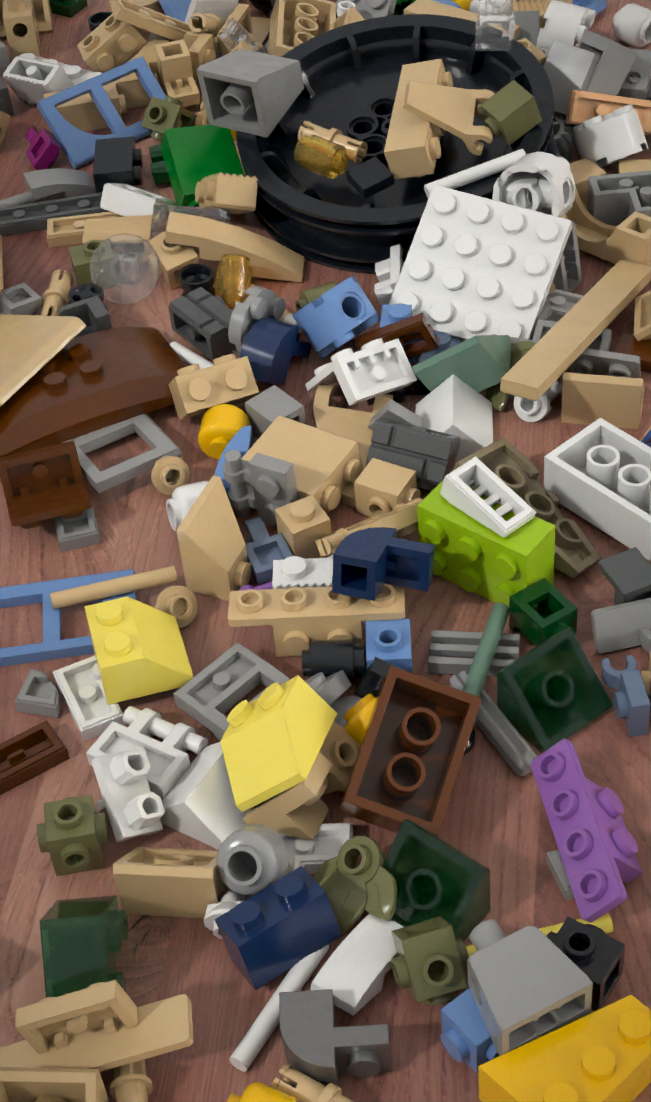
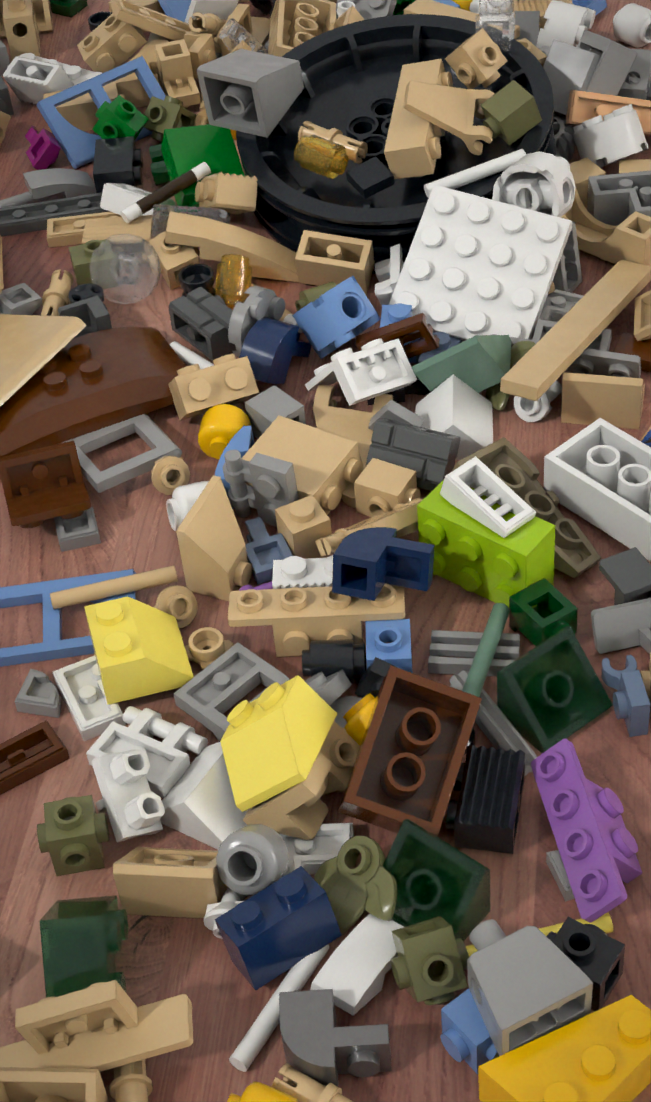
(119, 119): none -> green brick
(165, 192): none -> dark brown bar
(206, 646): none -> tan plate
(334, 258): none -> tan brick
(477, 60): none -> tan brick
(488, 799): none -> black brick

